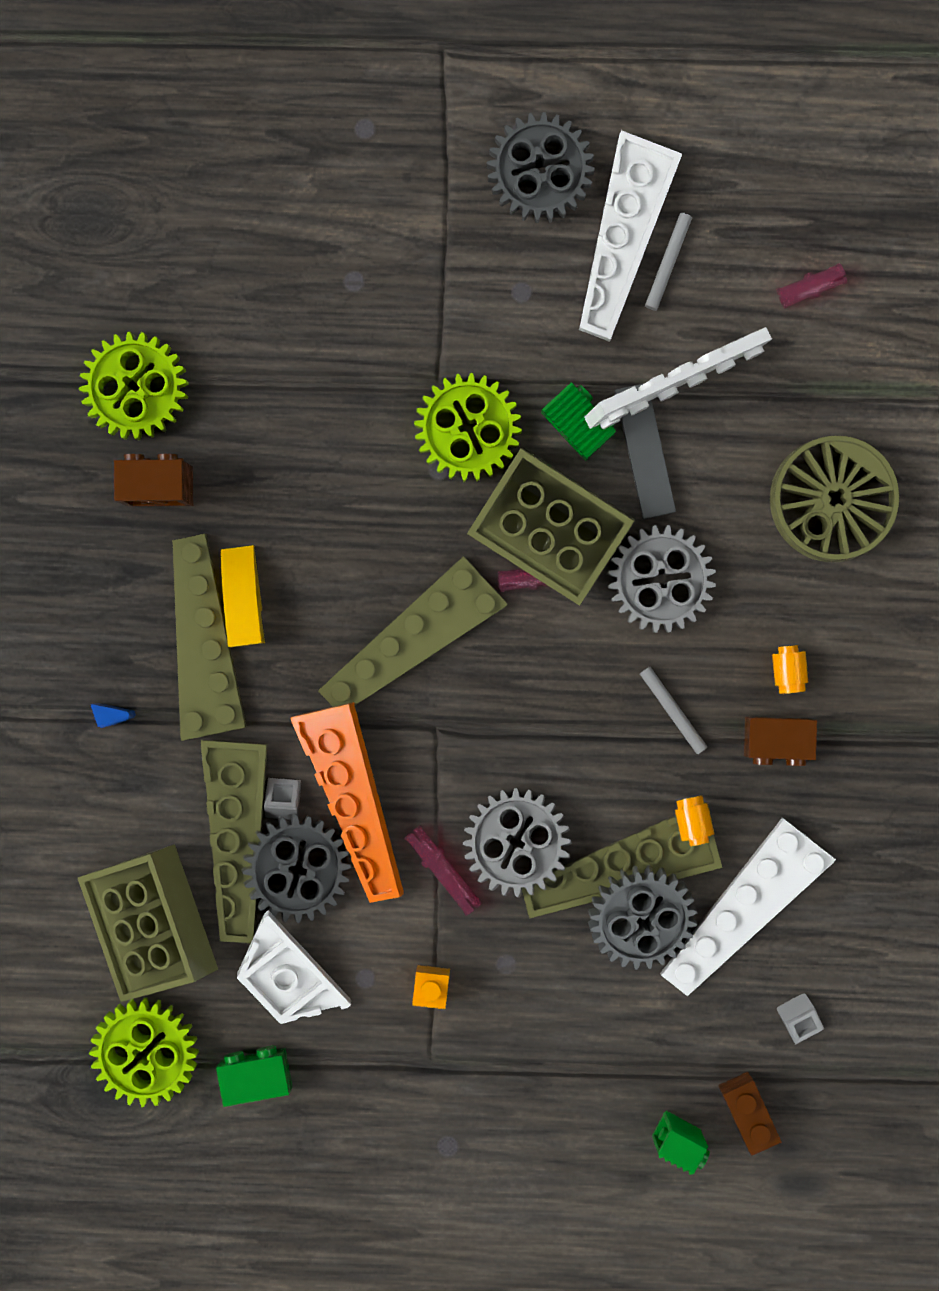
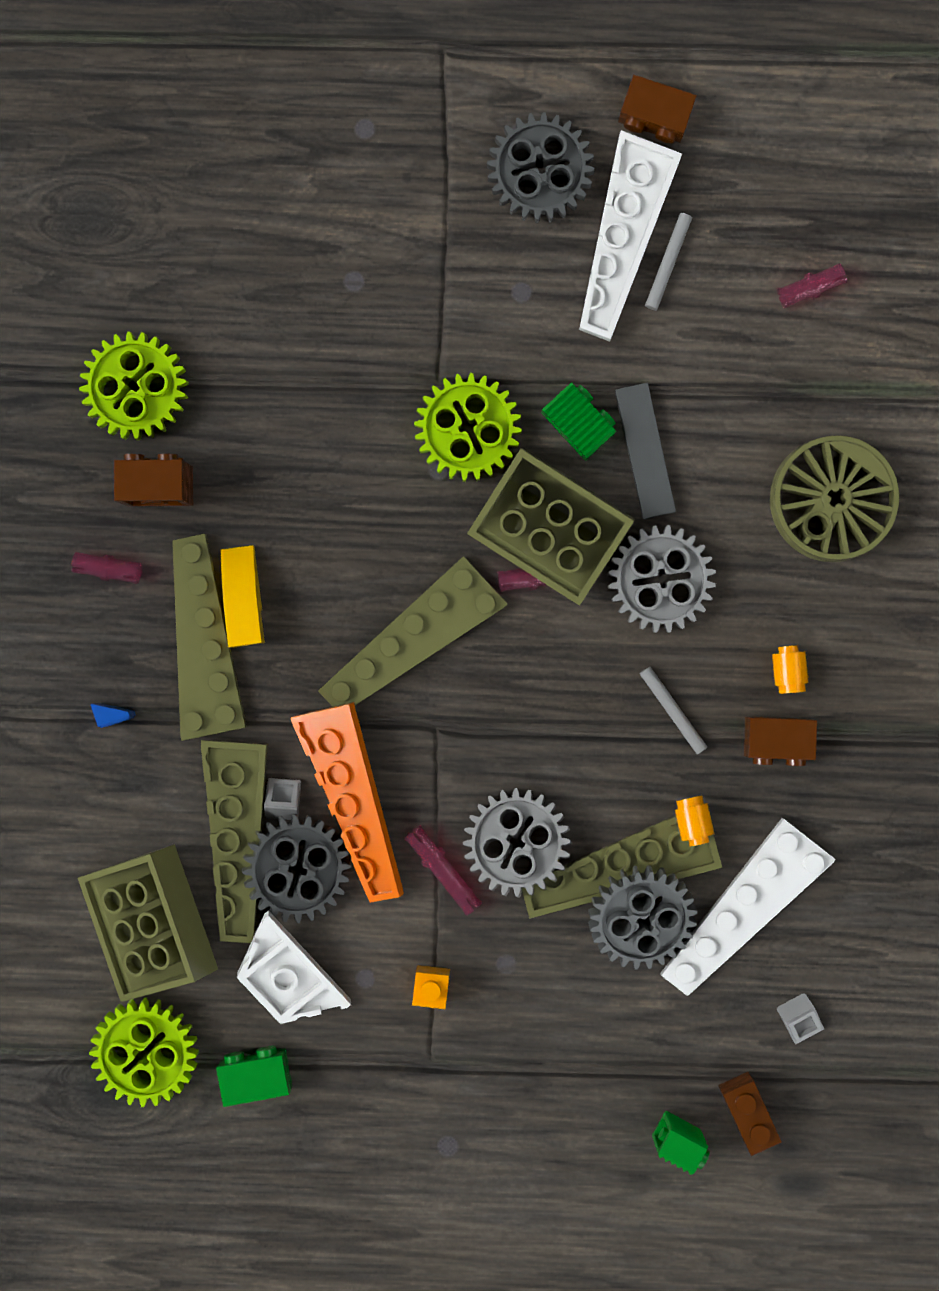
(106, 567): none -> clear pink pin
(656, 109): none -> reddish brown brick
(722, 359): white wing -> none

